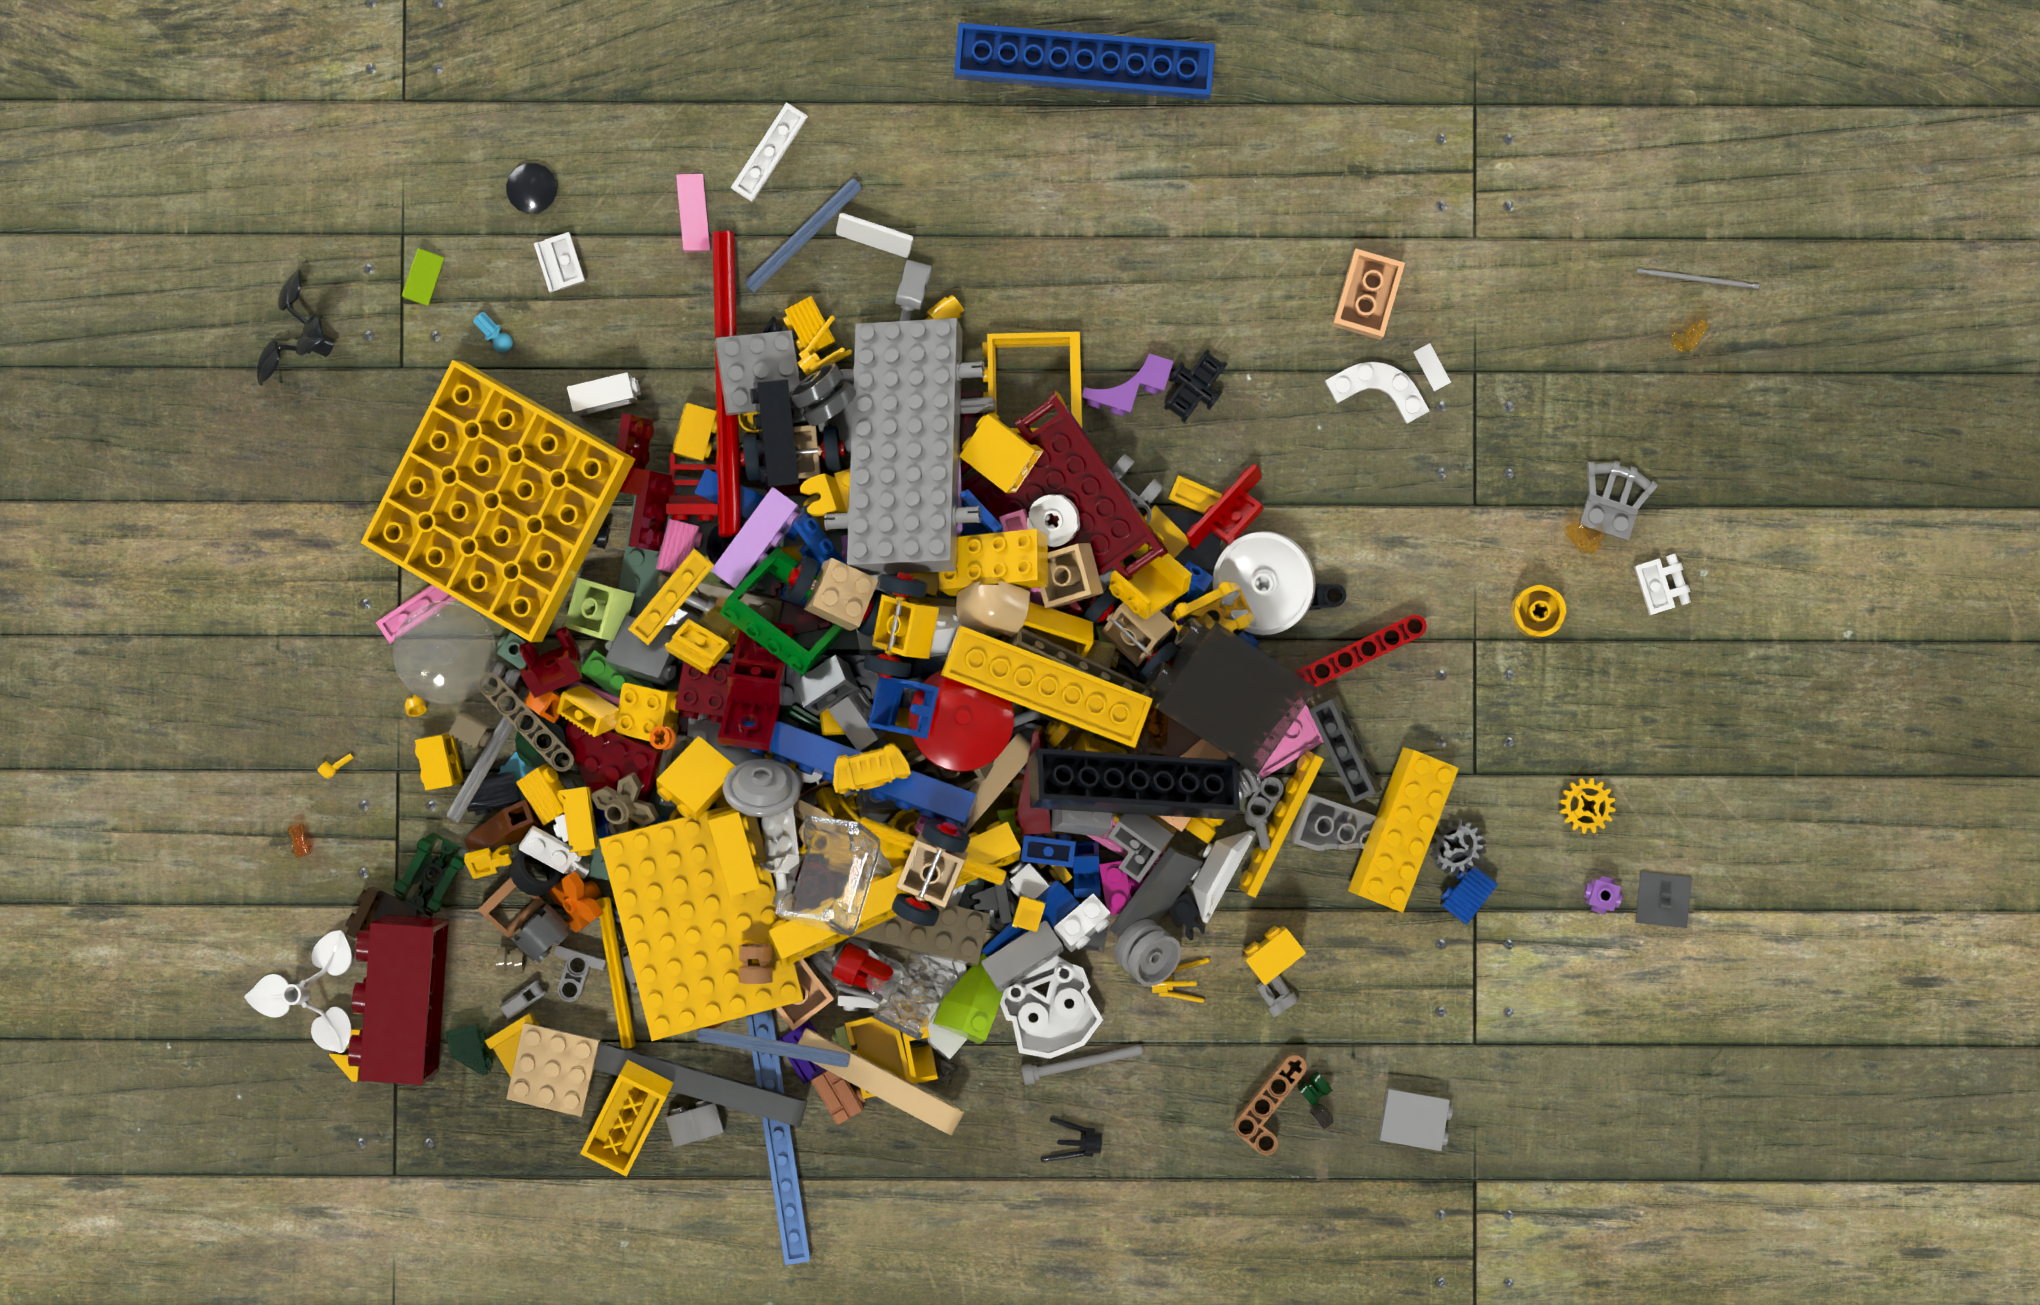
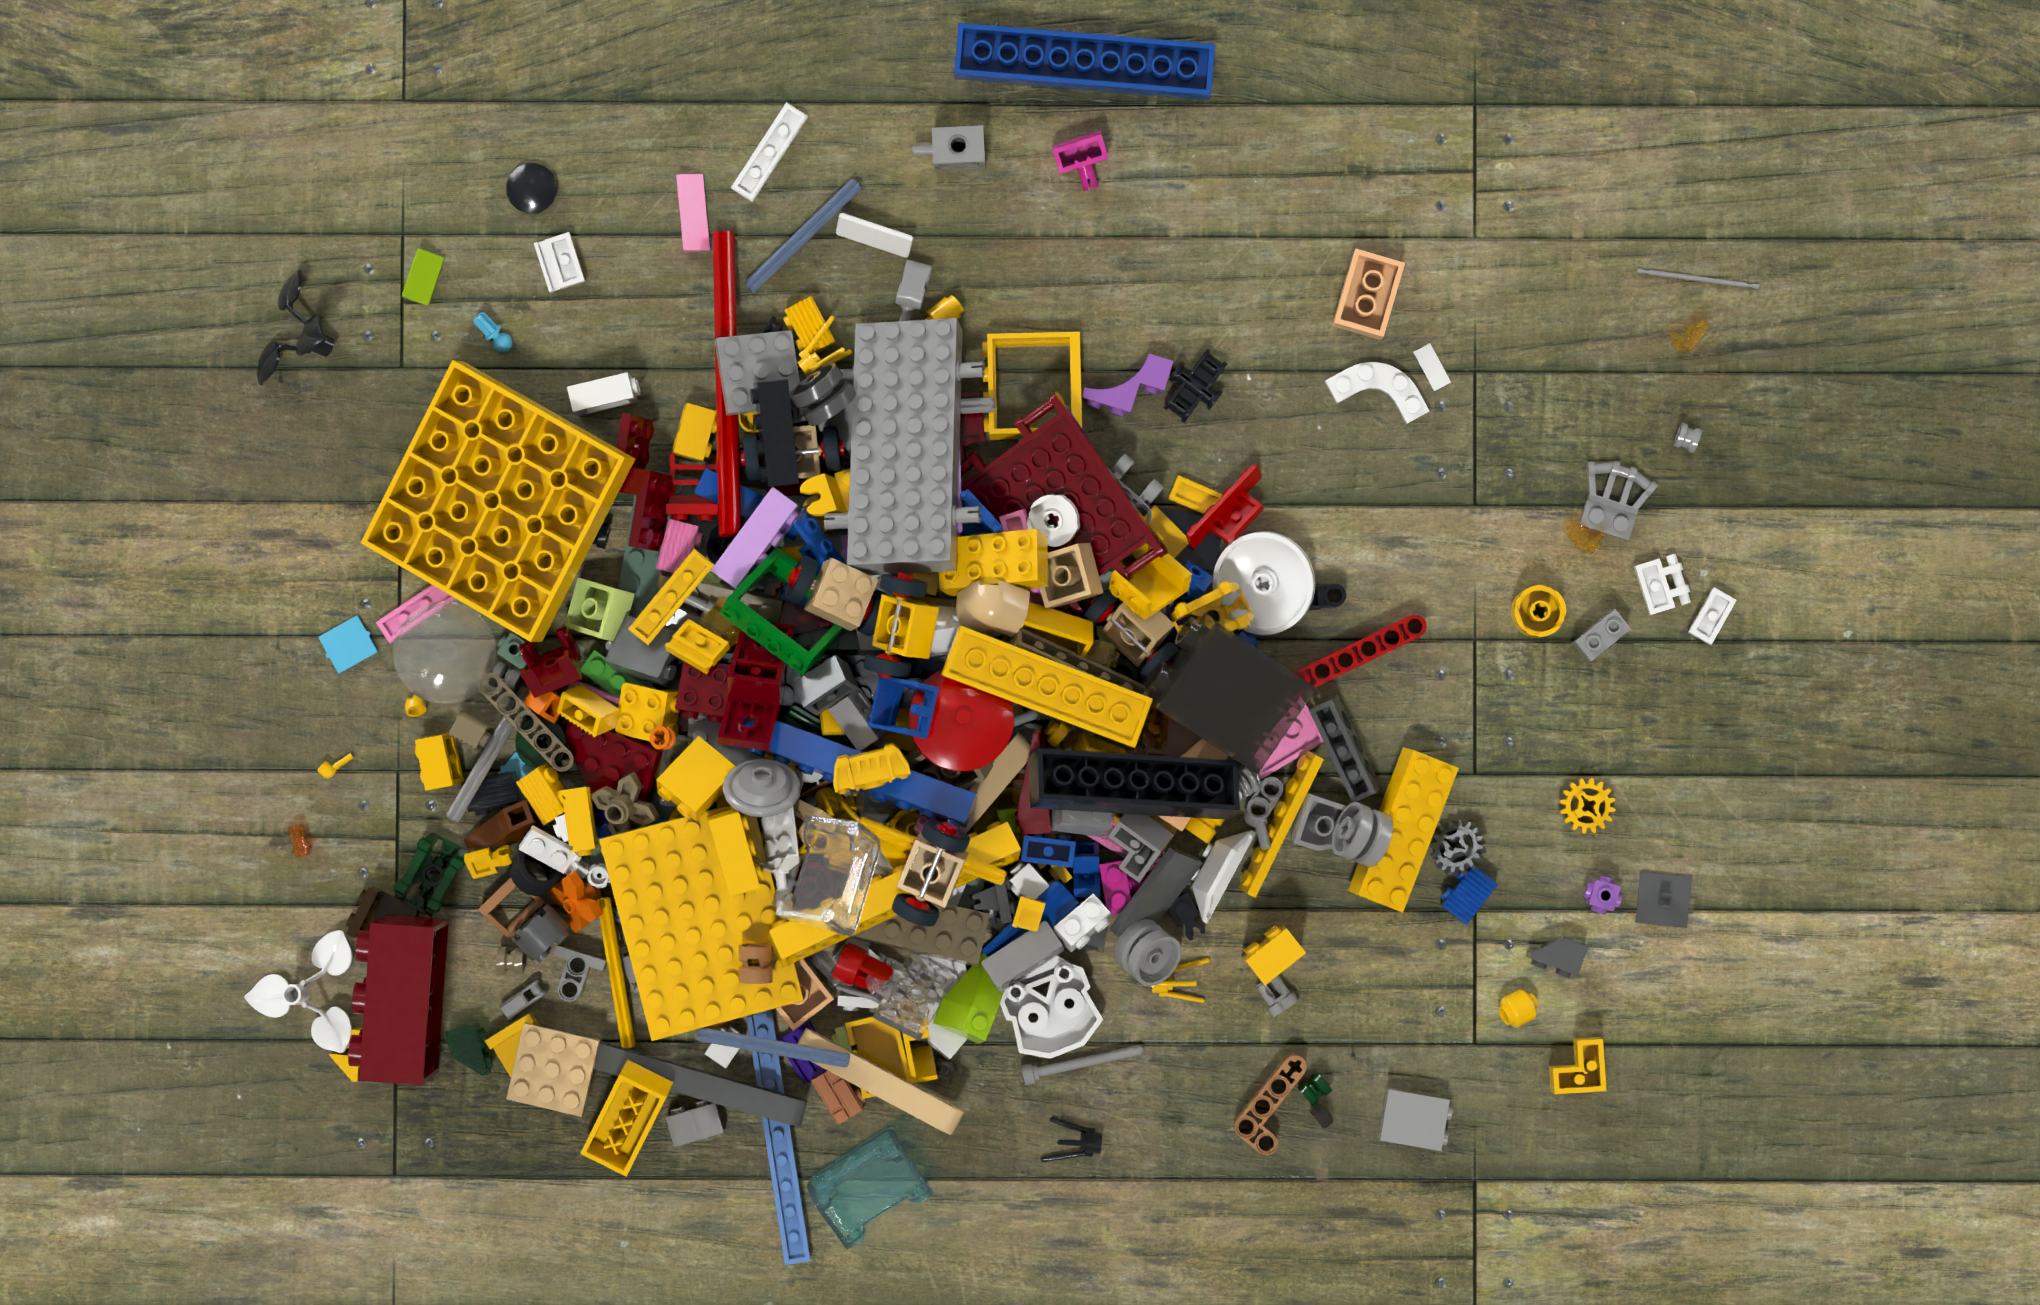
(348, 644): none -> medium azure piece
(596, 881): none -> white plate
(723, 1054): none -> white brick
(866, 1186): none -> clear light blue windscreen
(943, 142): none -> light grey piece
(1000, 453): yellow panel -> none
(1080, 155): none -> dark pink brick
(1362, 834): none -> light grey wheel
(1518, 1008): none -> yellow head
(1560, 953): none -> dark grey slope
(1585, 1074): none -> yellow brick
(1601, 635): none -> light grey brick
(1687, 437): none -> light grey wheel
(1712, 616): none -> white plate

